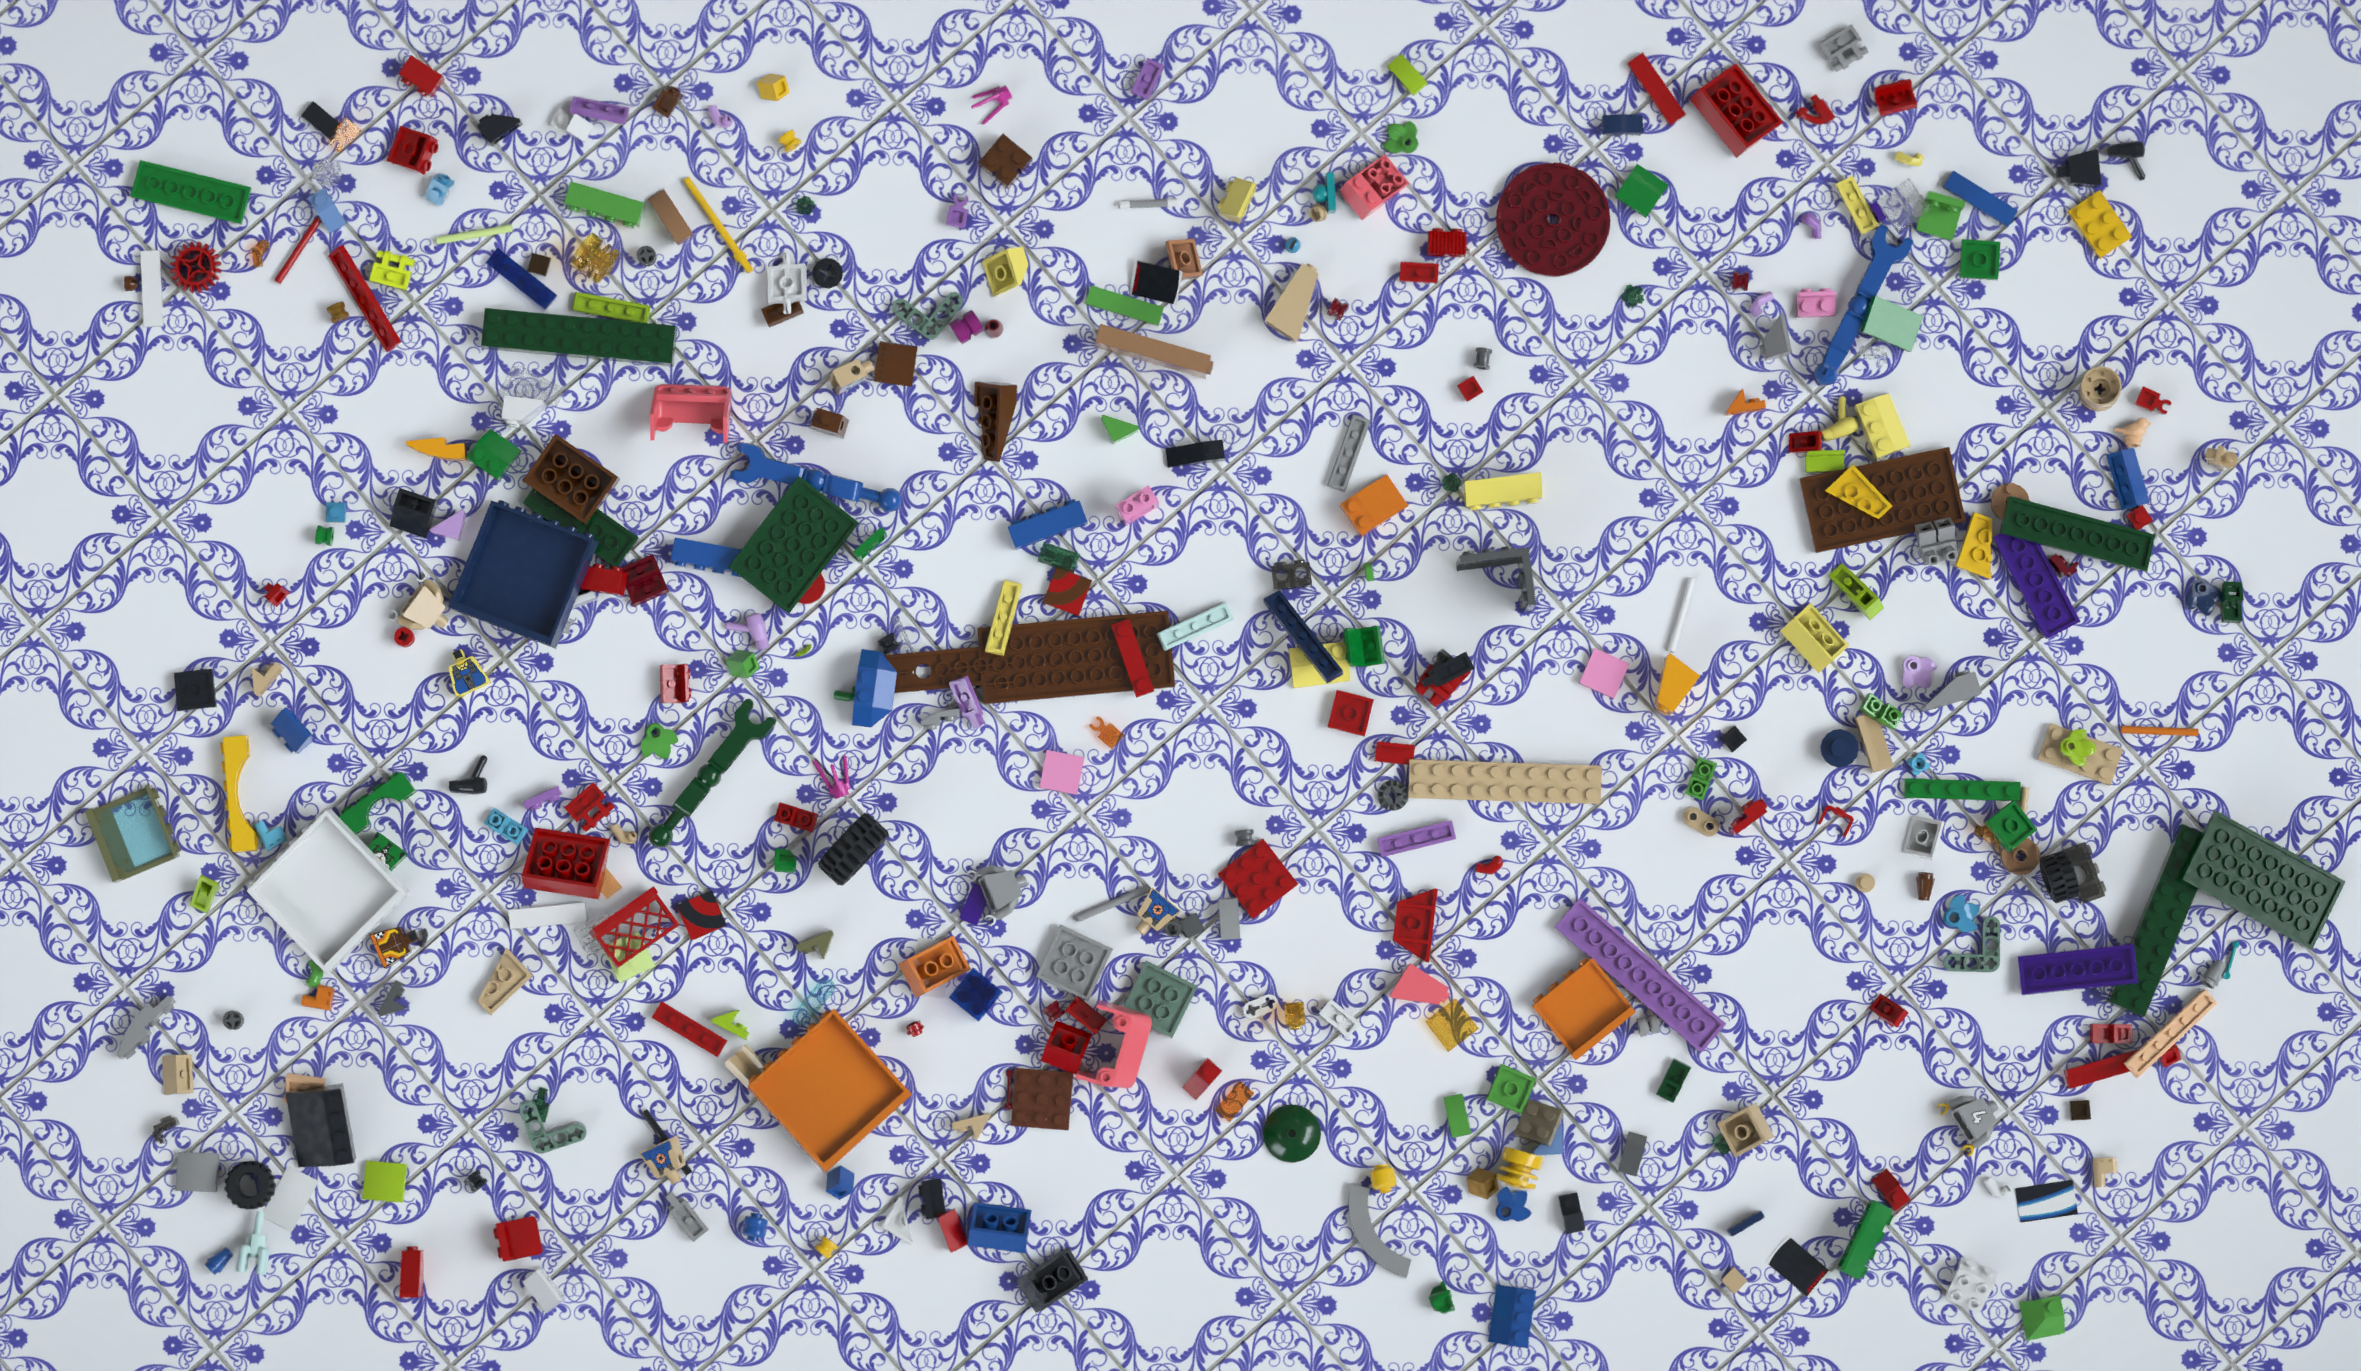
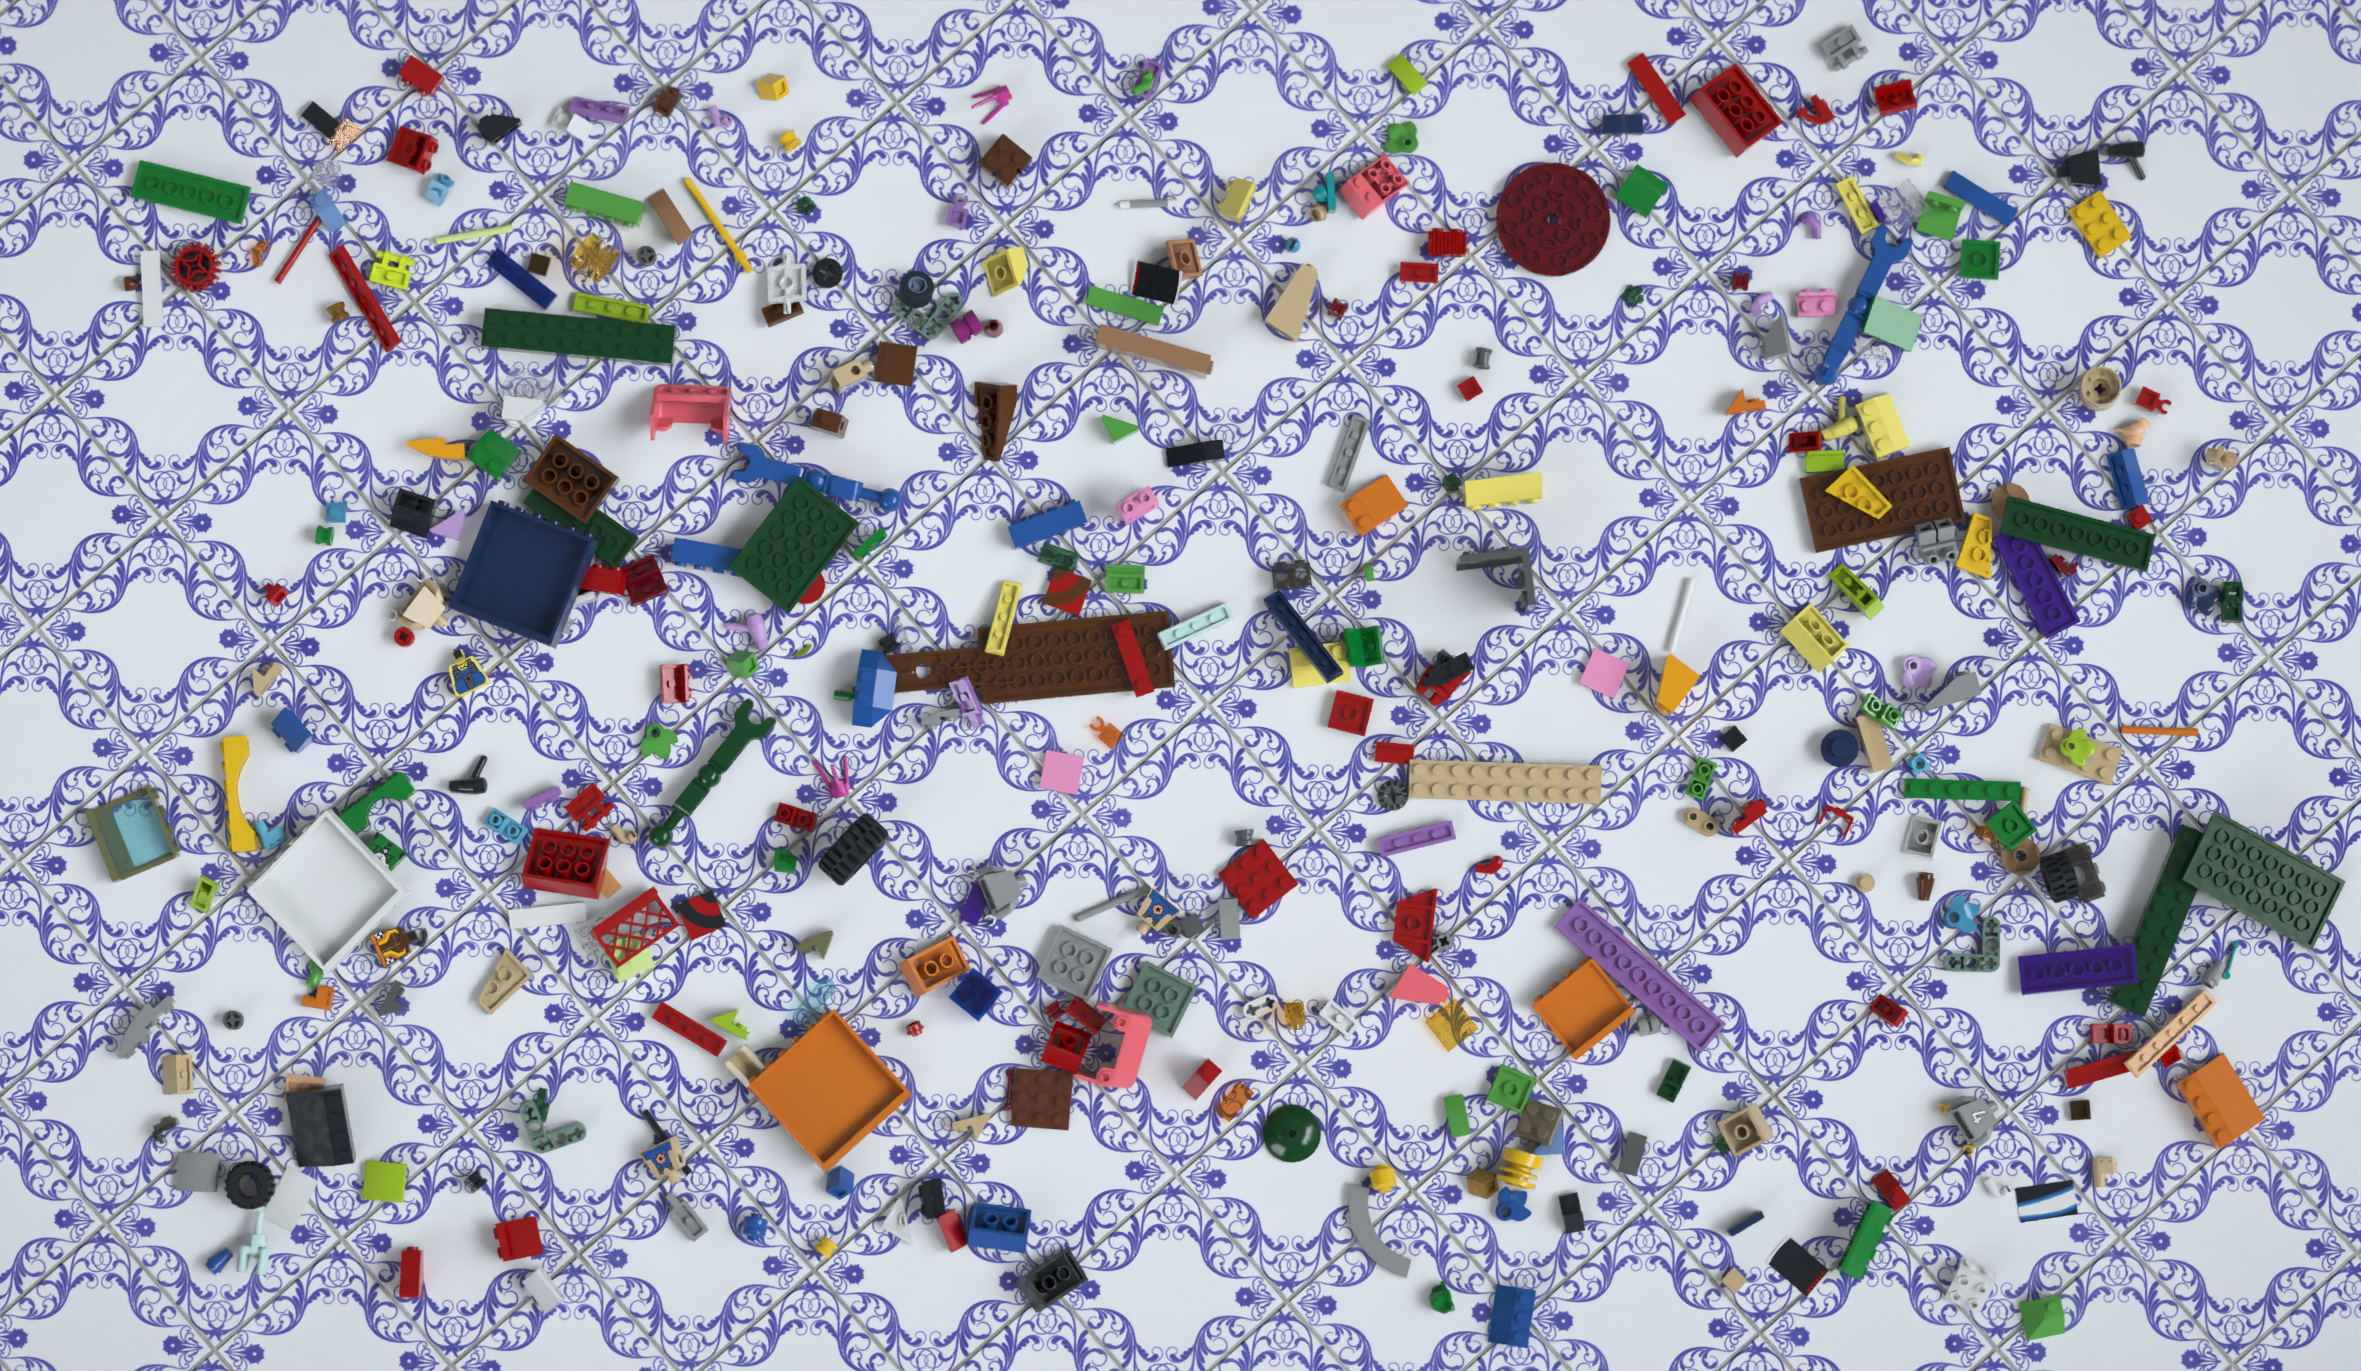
(195, 690): black plate -> none
(916, 289): none -> black wheel
(1125, 579): none -> bright green plate
(1146, 82): none -> bright green arm
(1439, 943): none -> light grey gear
(2219, 1101): none -> orange slope

